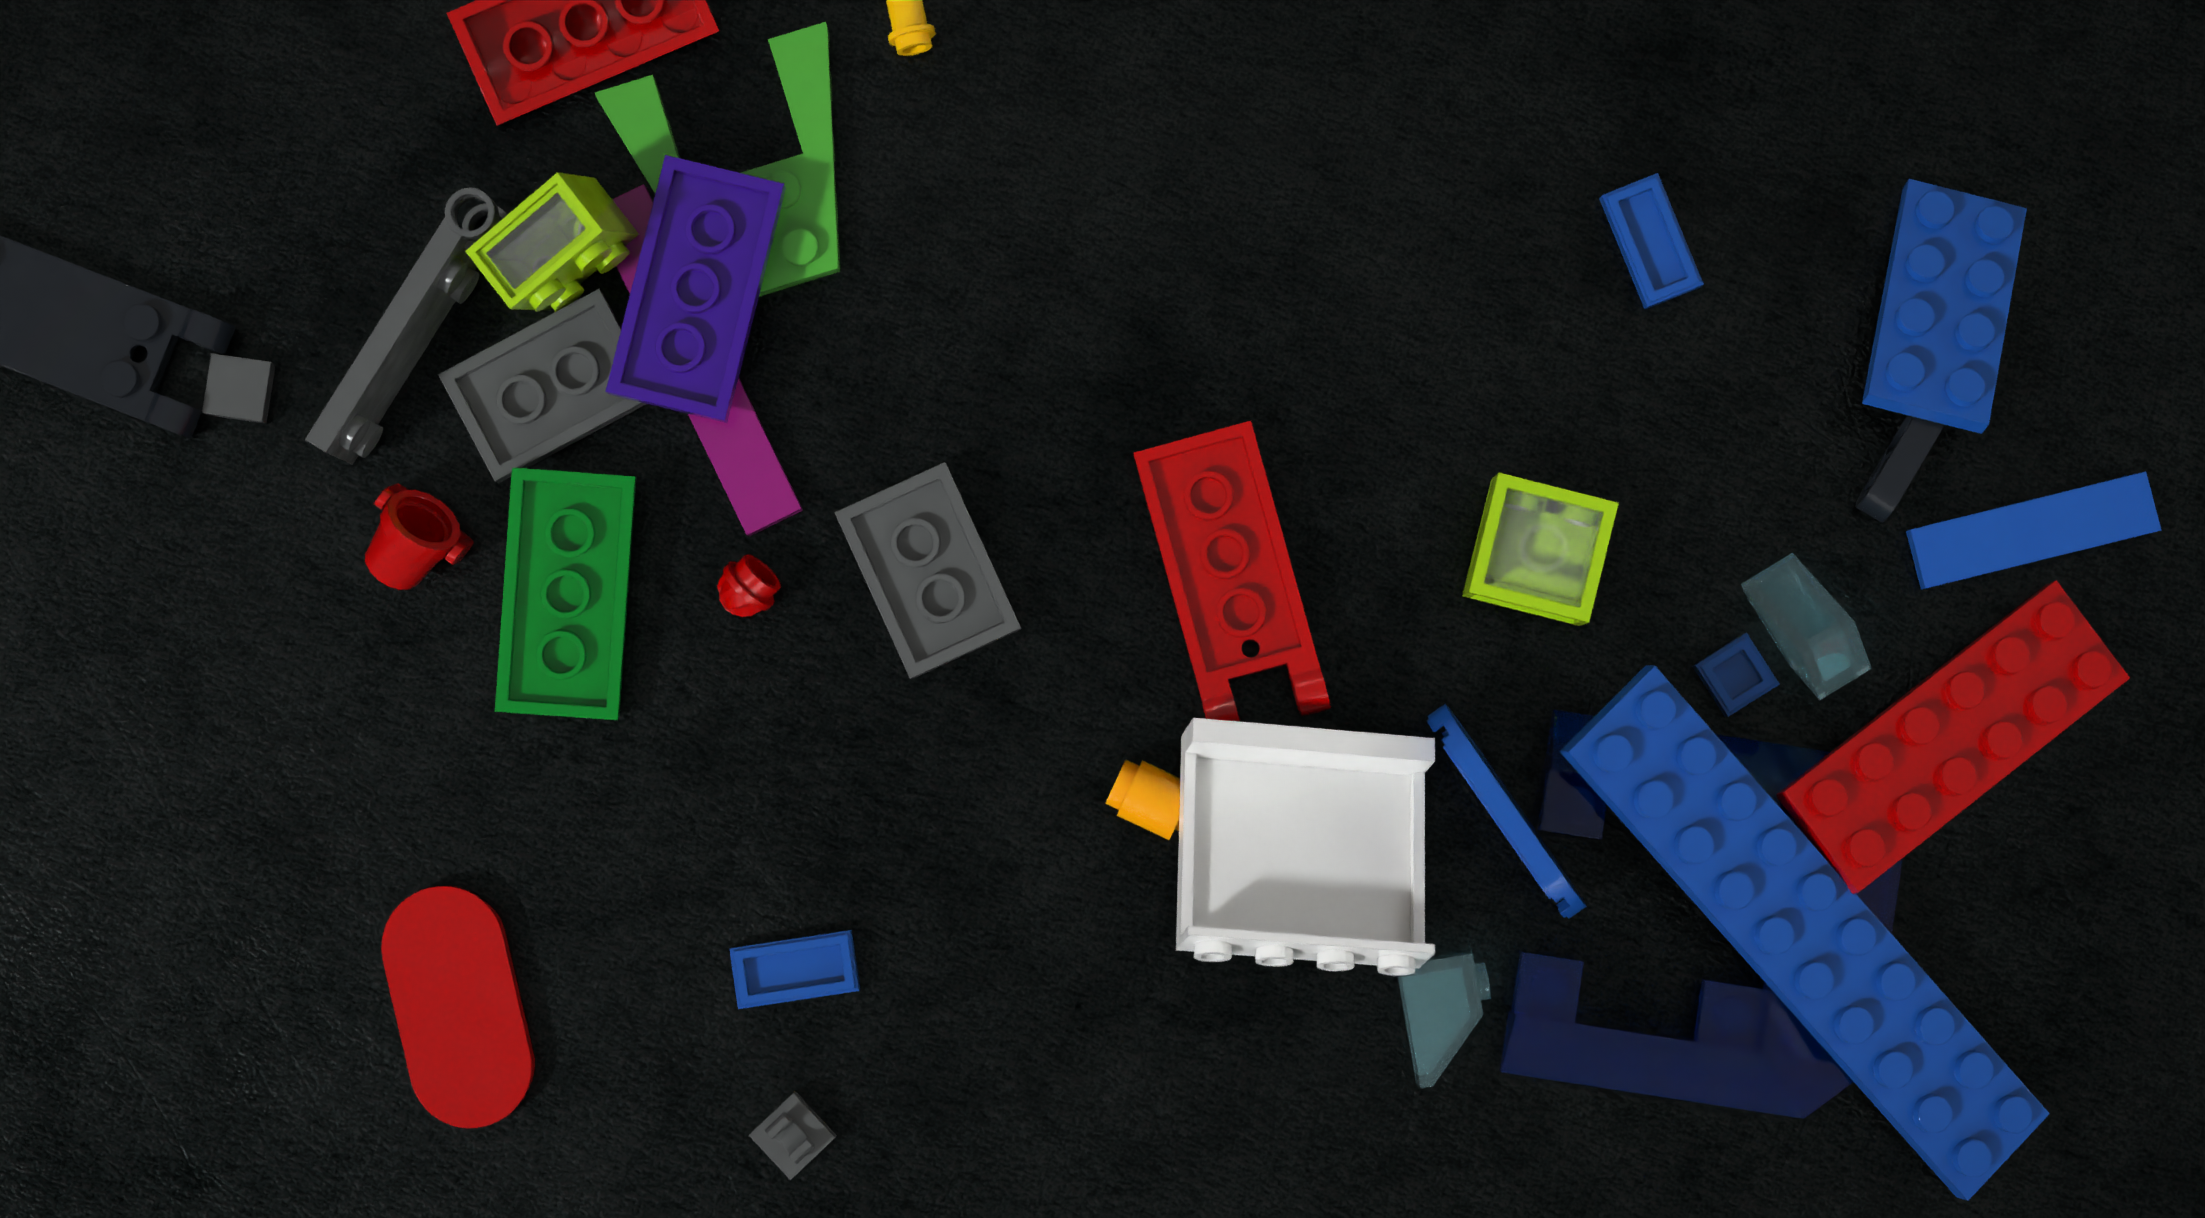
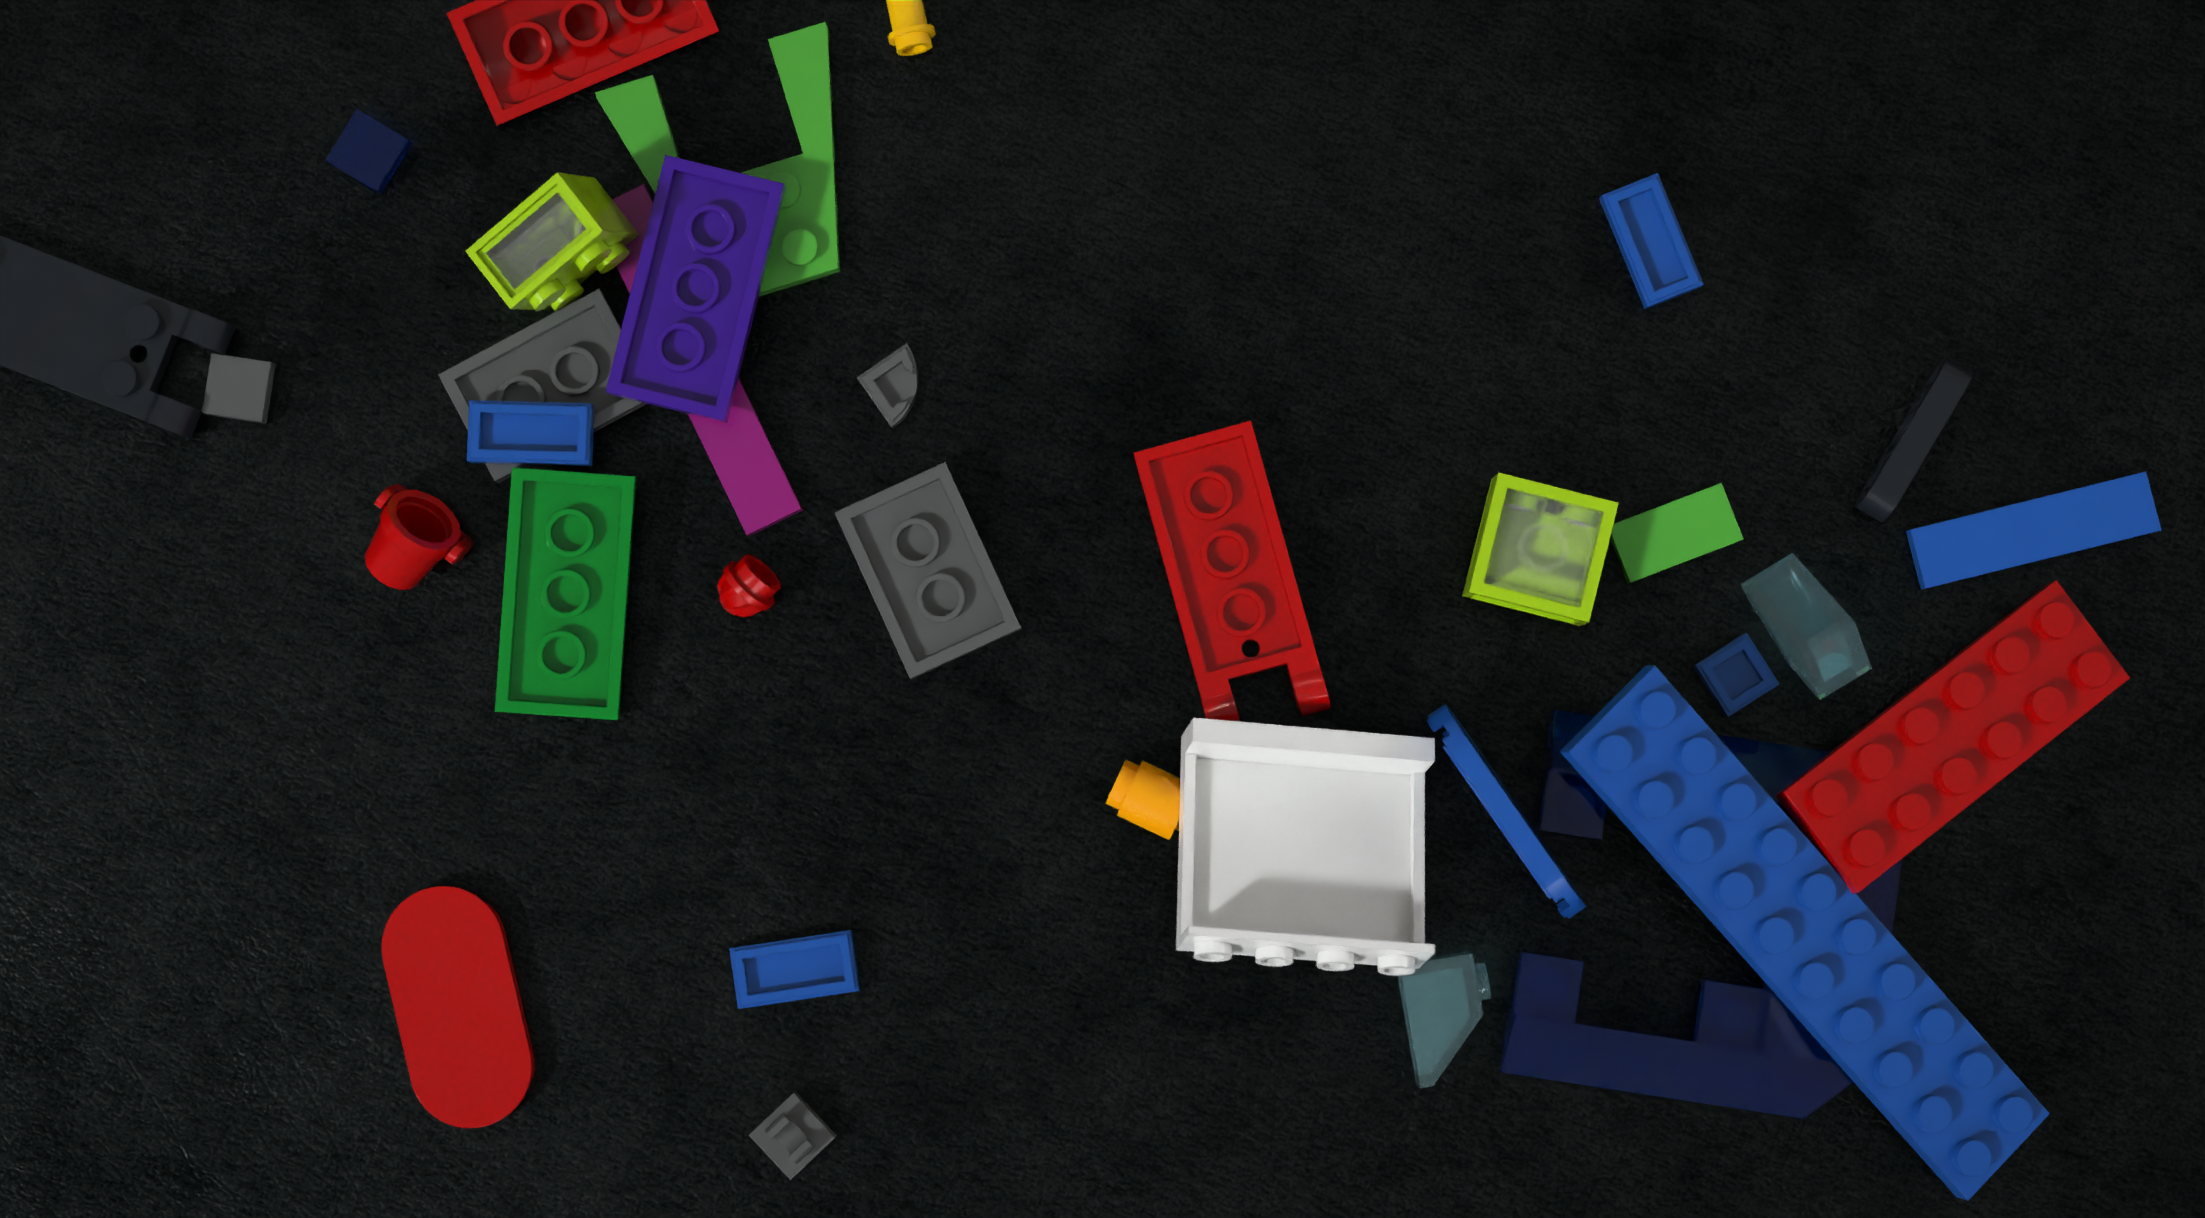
(368, 151): none -> clear blue tile
(437, 280): dark grey hinge -> none
(530, 433): none -> blue tile
(893, 384): none -> dark grey tile
(1675, 533): none -> bright green tile
(1945, 306): blue plate -> none

